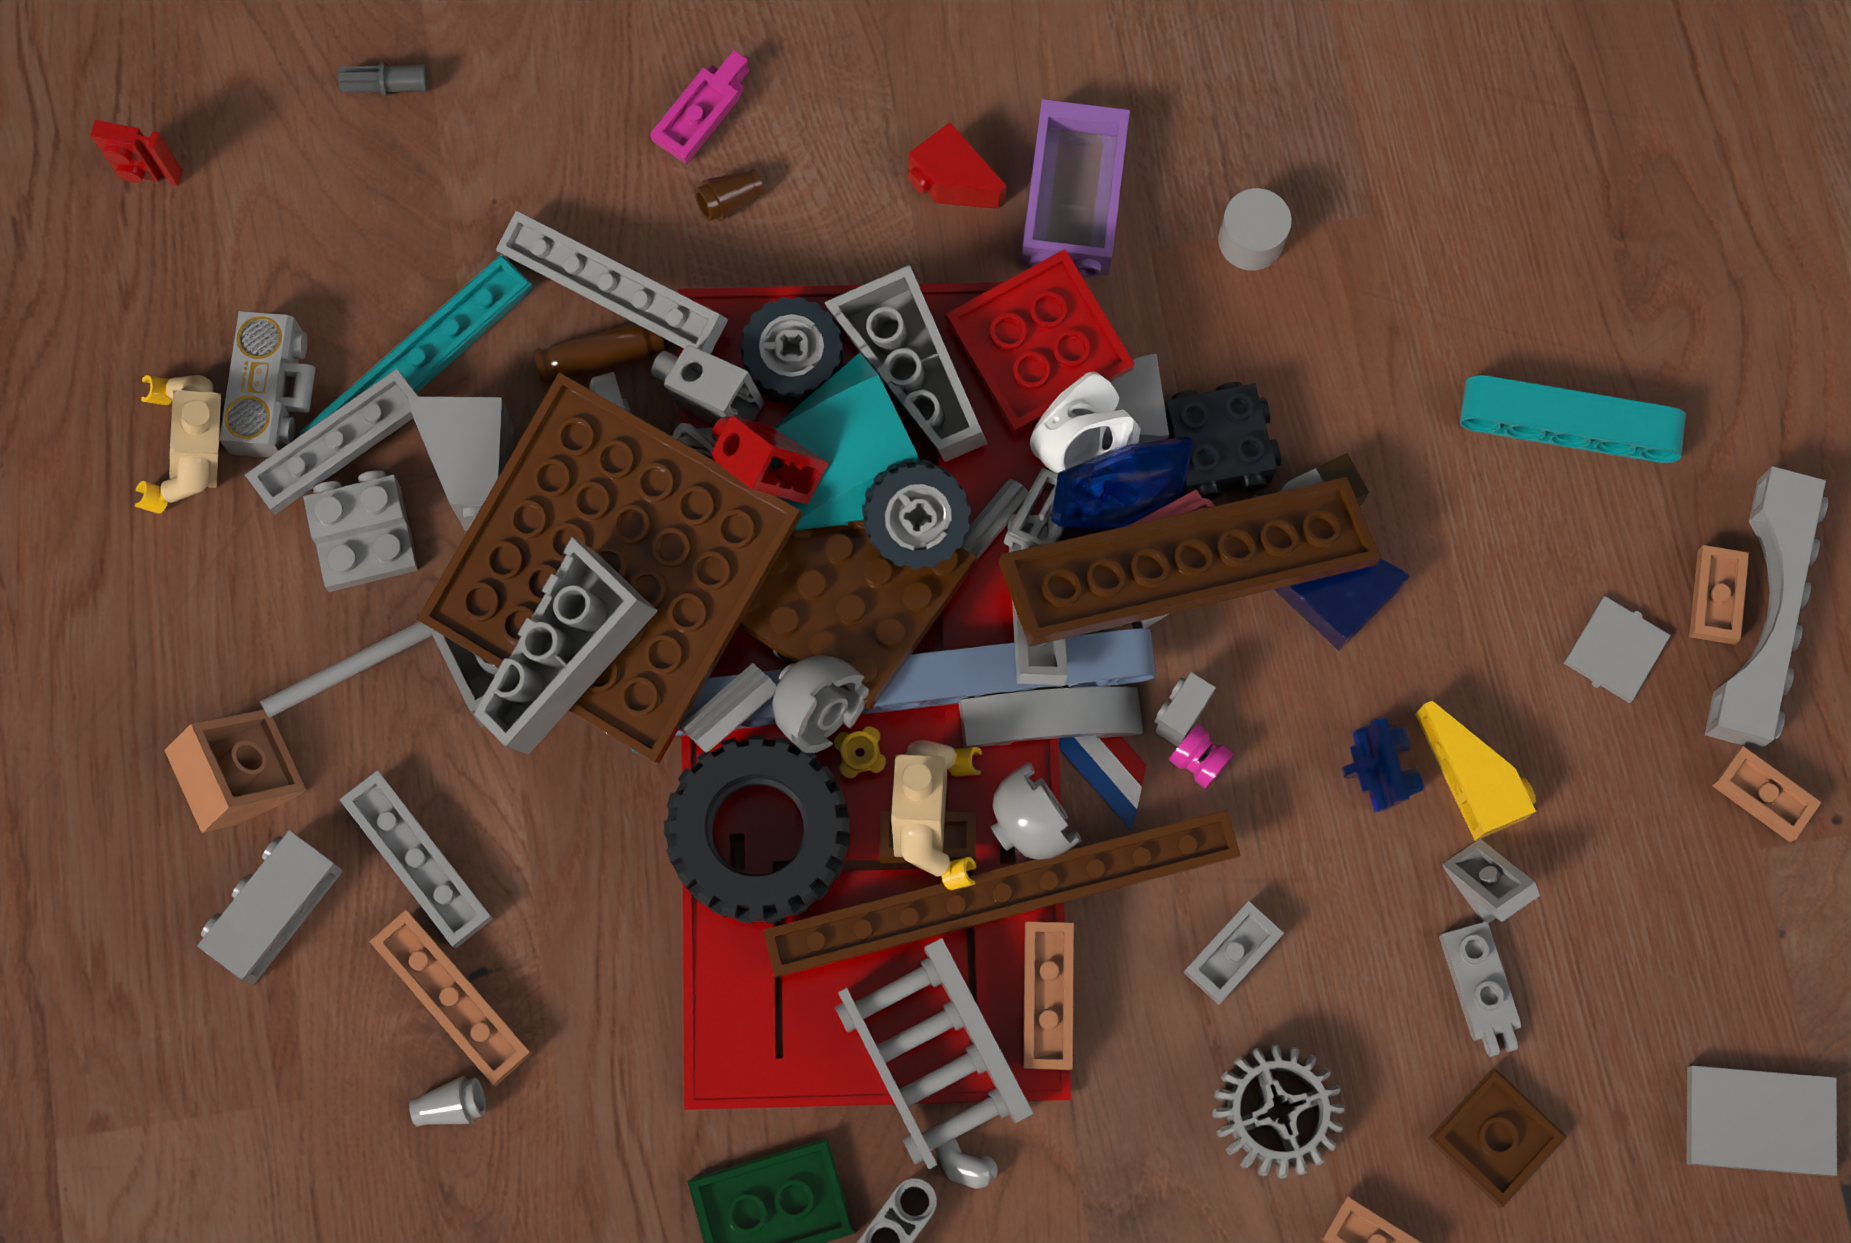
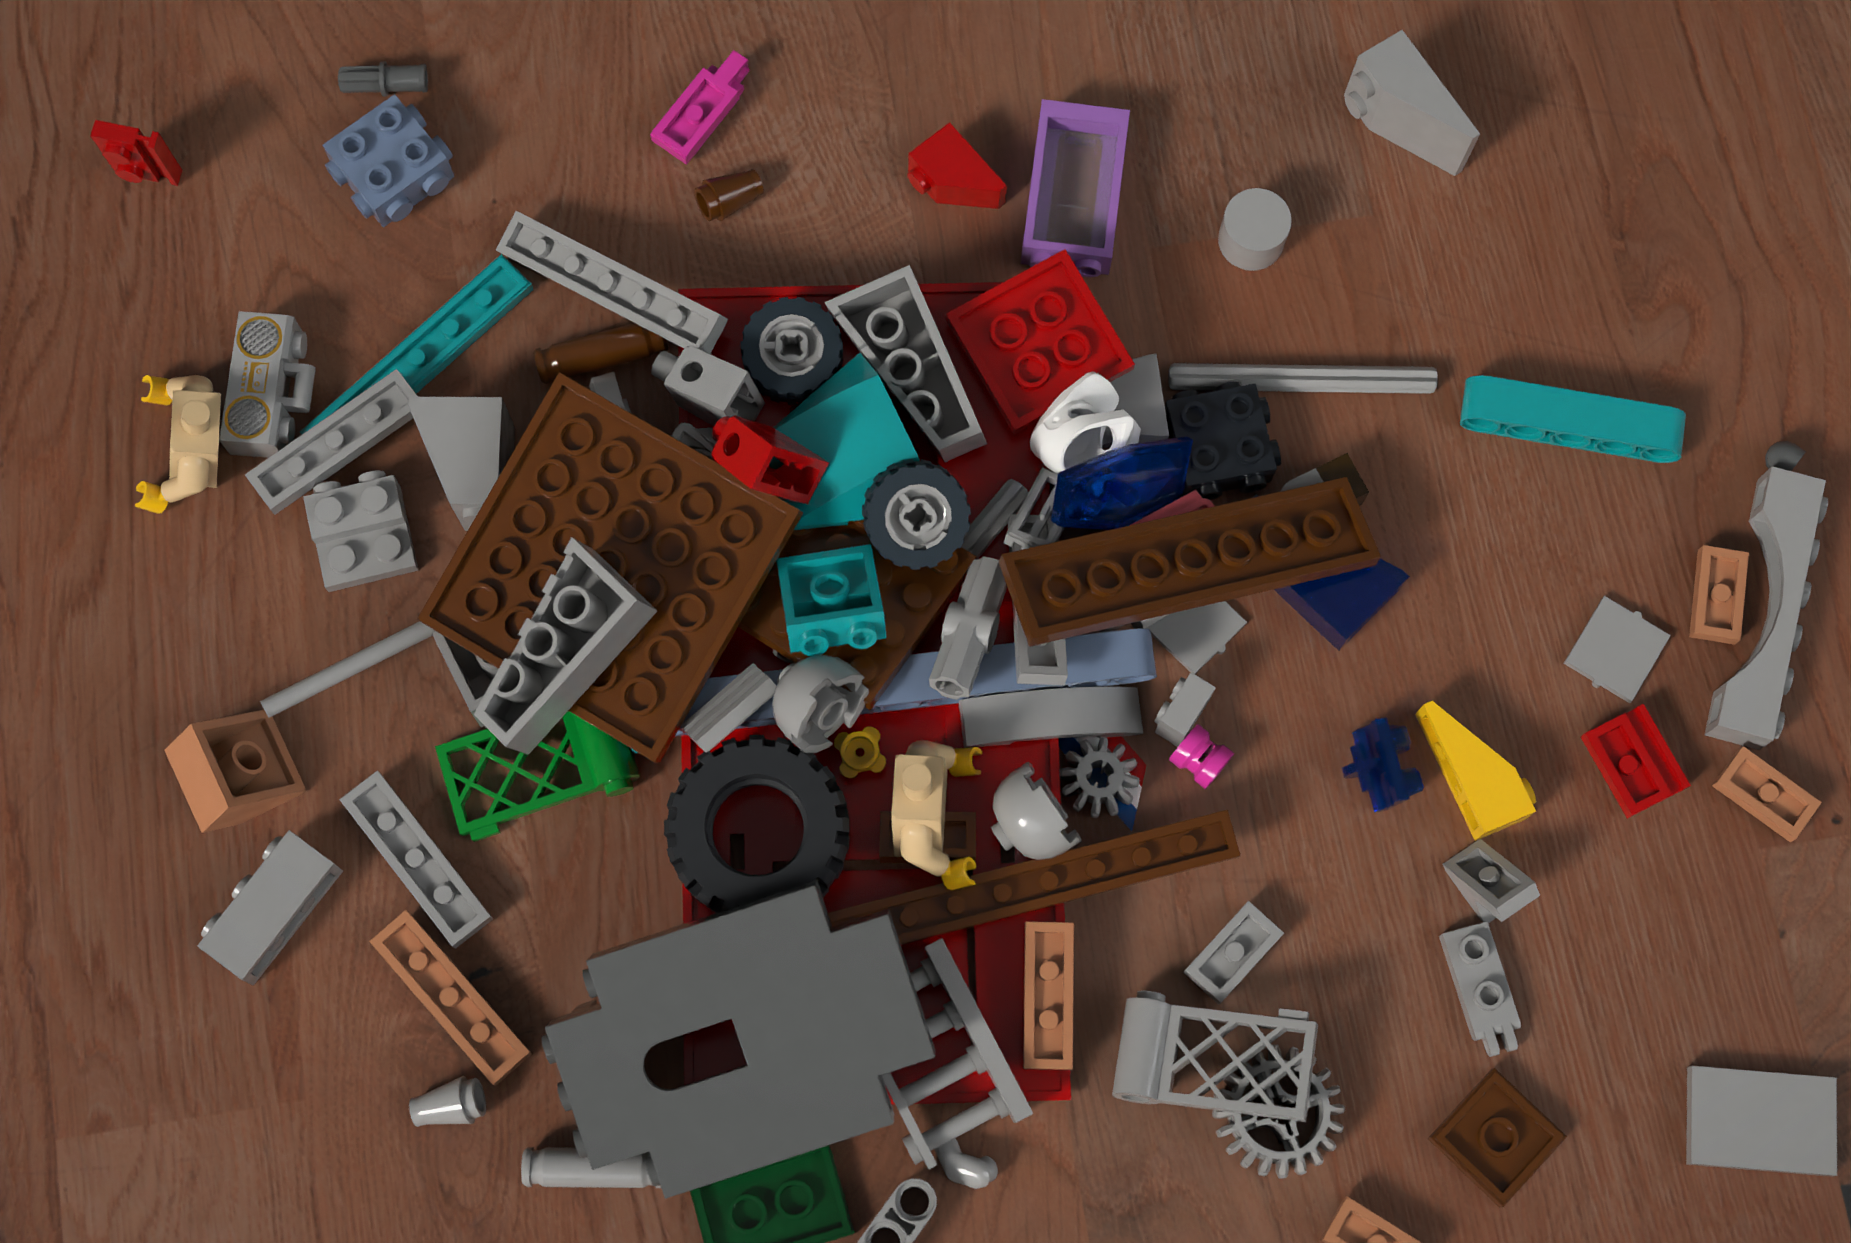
(389, 161): none -> sand blue brick
(567, 1169): none -> light grey axle
(600, 759): none -> green piece
(813, 1014): none -> dark grey panel
(831, 600): none -> teal plate
(969, 629): none -> light grey piece
(1082, 773): none -> light grey gear
(1151, 1047): none -> light grey piece
(1198, 633): none -> light grey piece
(1305, 377): none -> light grey axle
(1409, 104): none -> light grey slope
(1635, 761): none -> red plate
(1784, 455): none -> dark grey hinge

